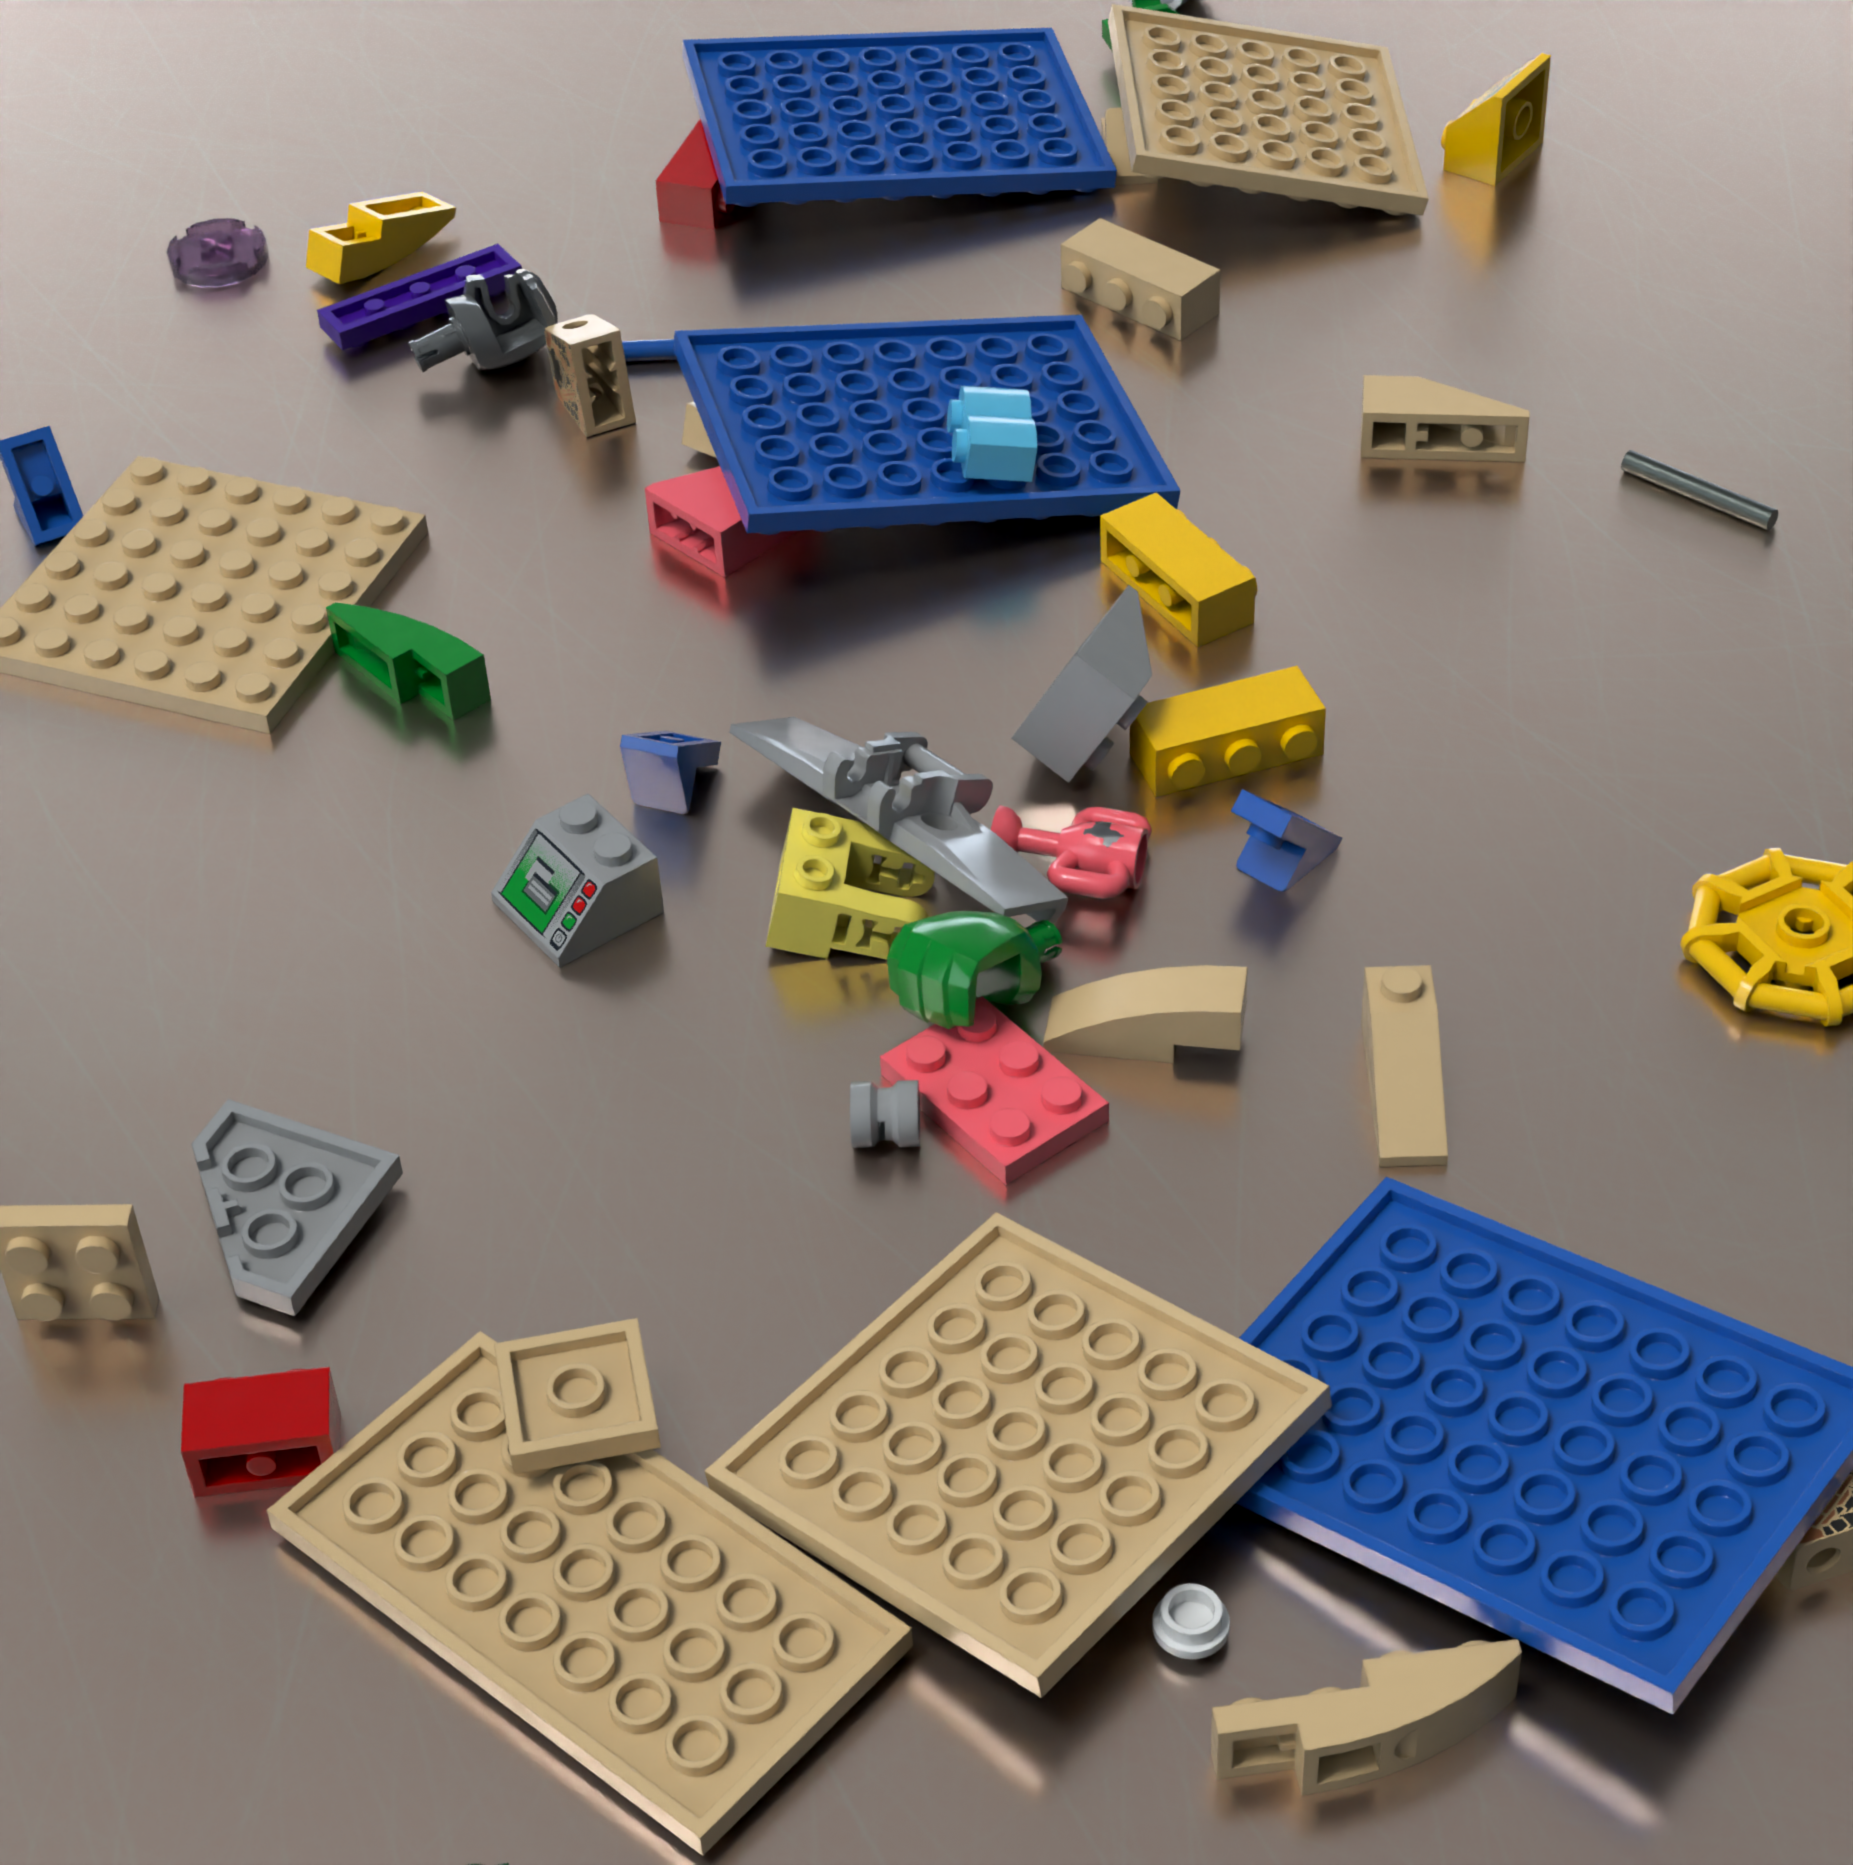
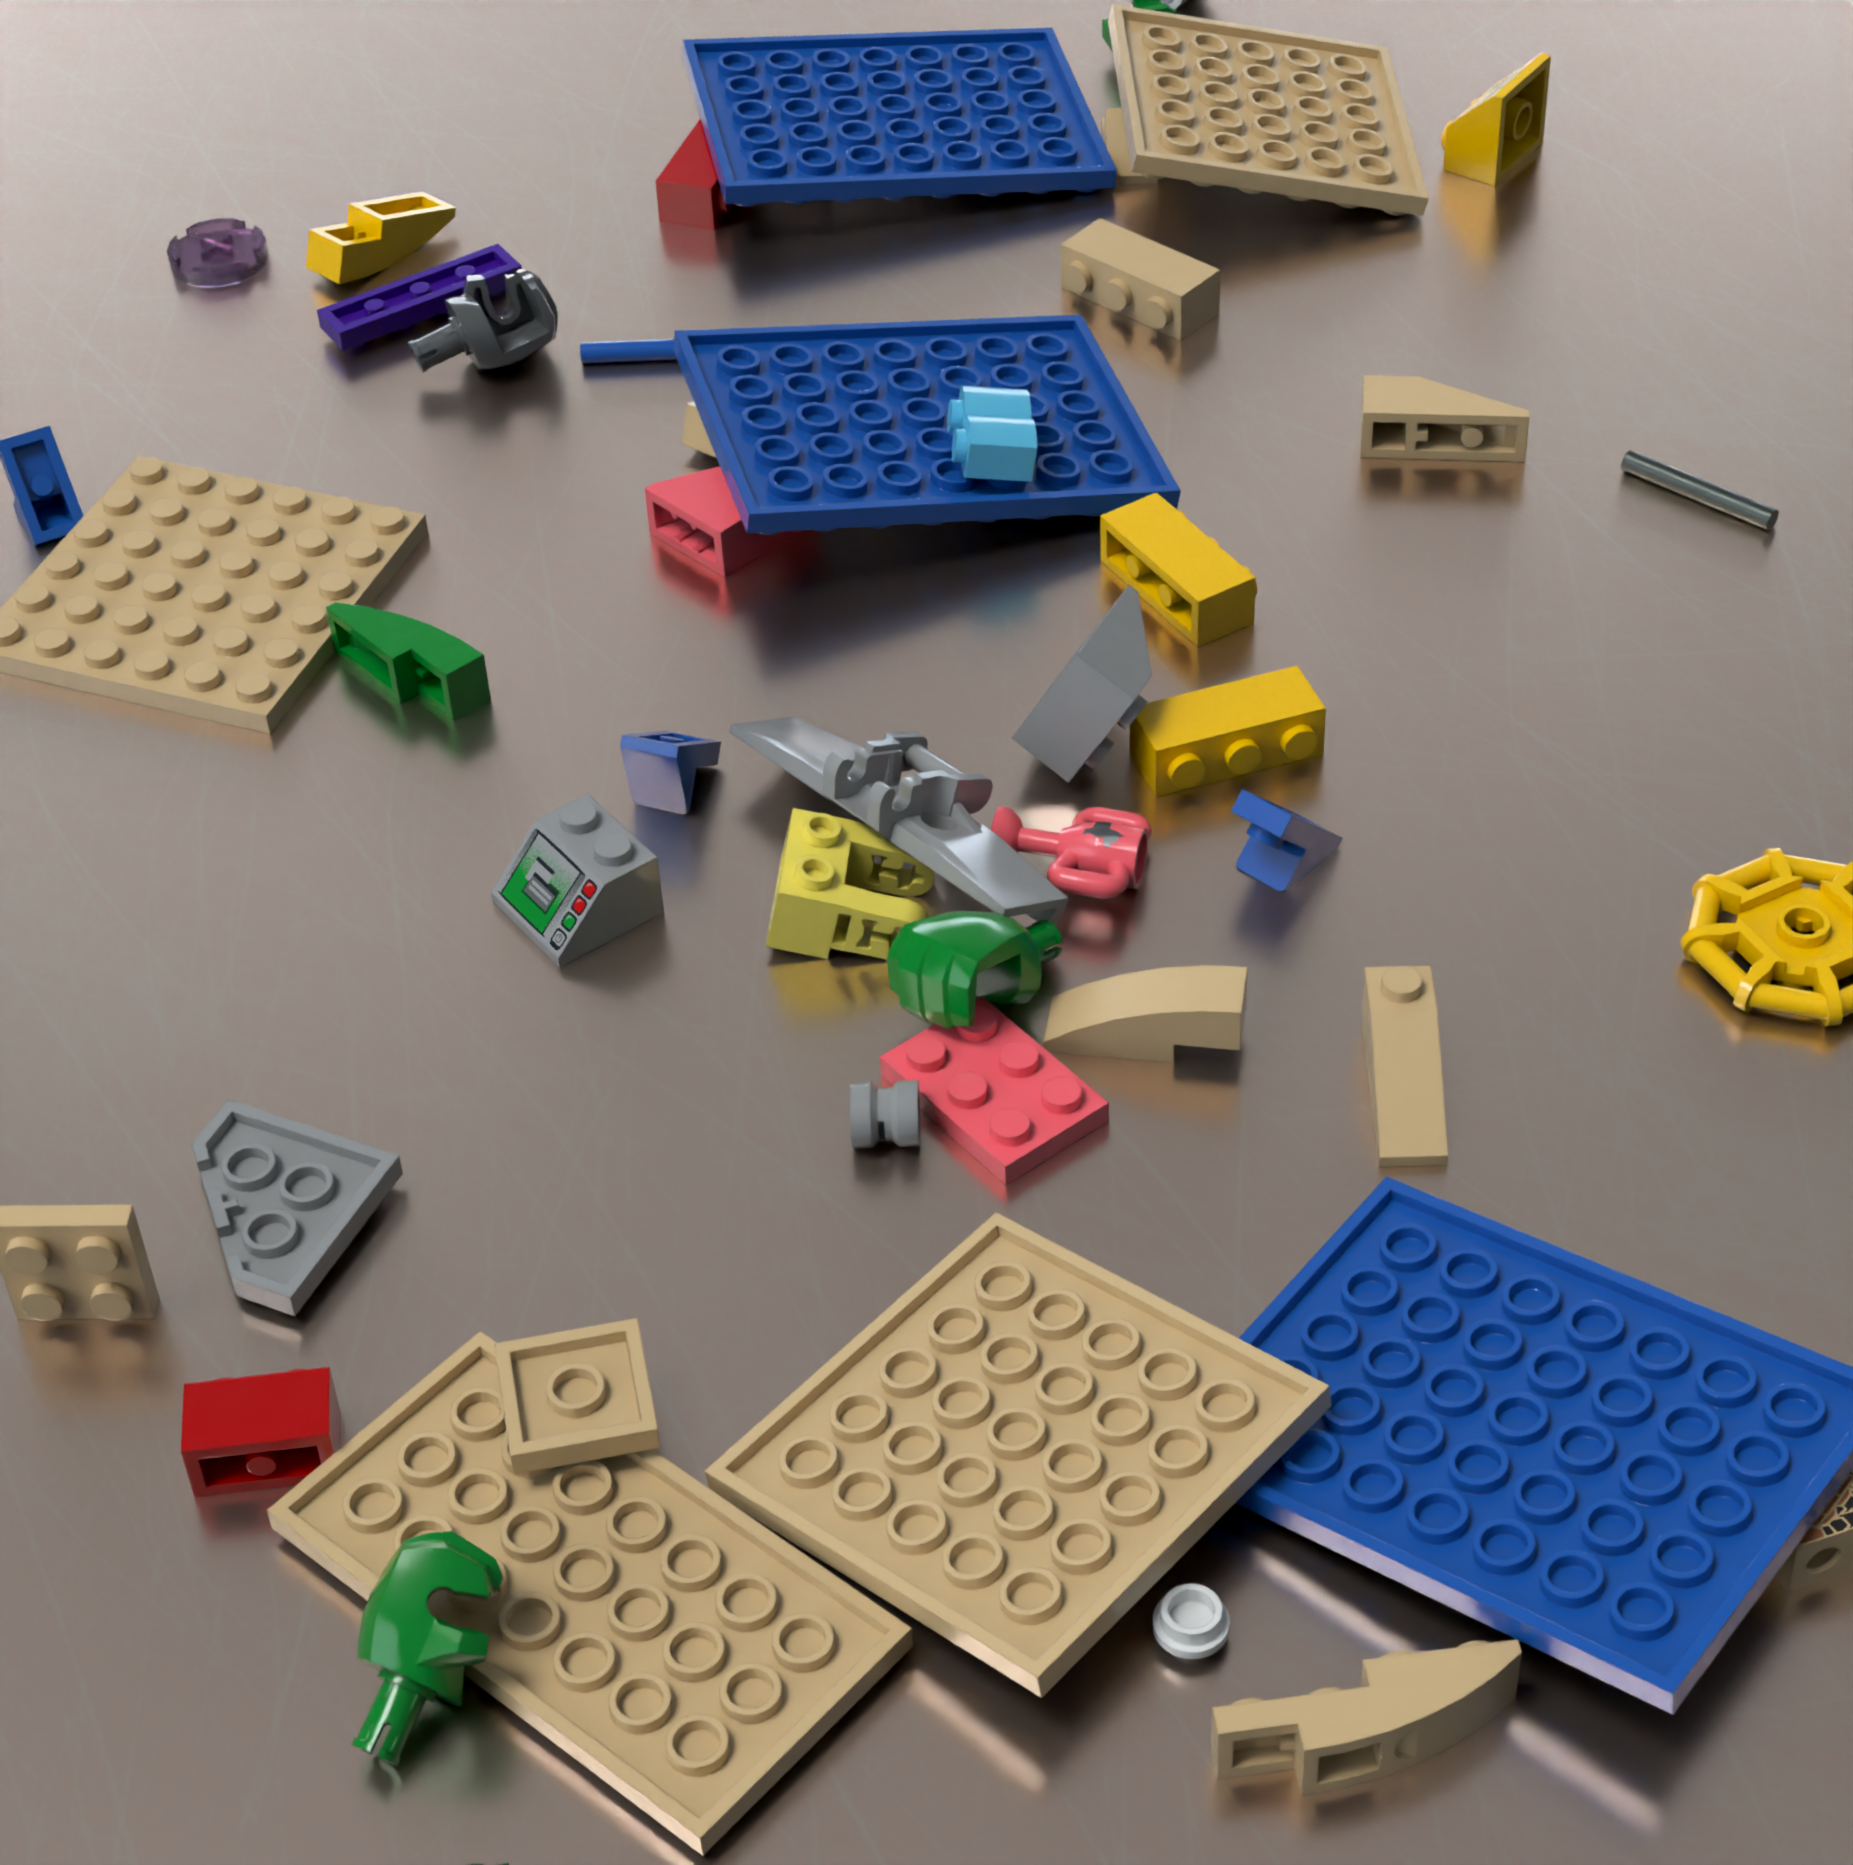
(409, 1646): none -> green piece
(587, 359): tan torso -> none

